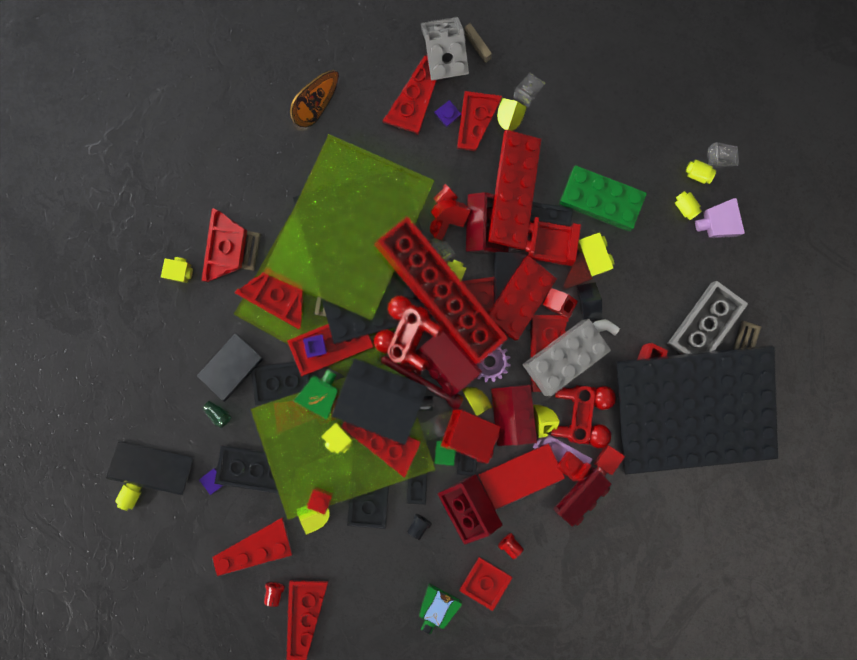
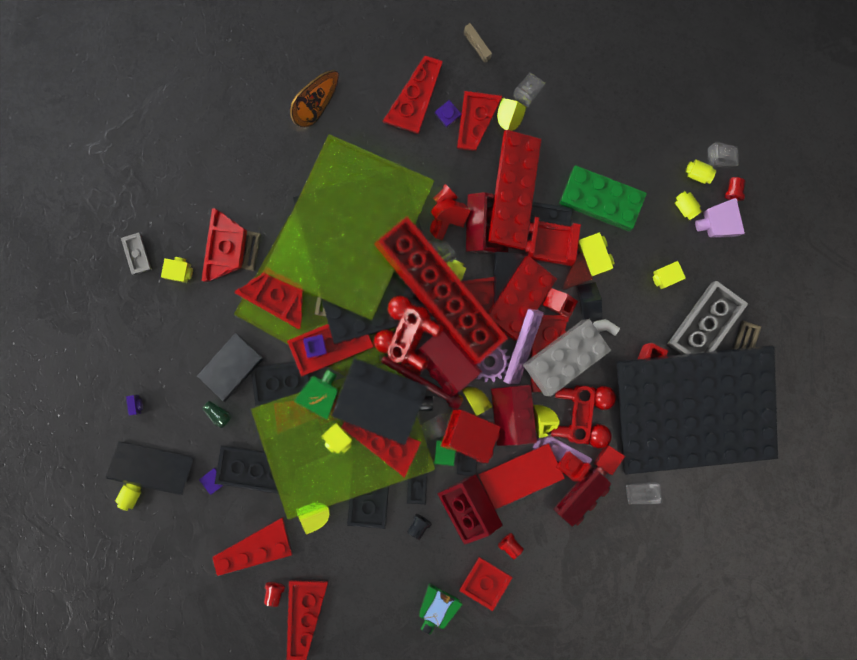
(134, 404): none -> dark purple plate
(136, 253): none -> light grey plate
(319, 500): red brick -> none
(441, 38): light grey bracket -> none
(523, 346): none -> lavender tile
(644, 493): none -> clear slope
(668, 275): none -> neon yellow brick
(736, 189): none -> red bush

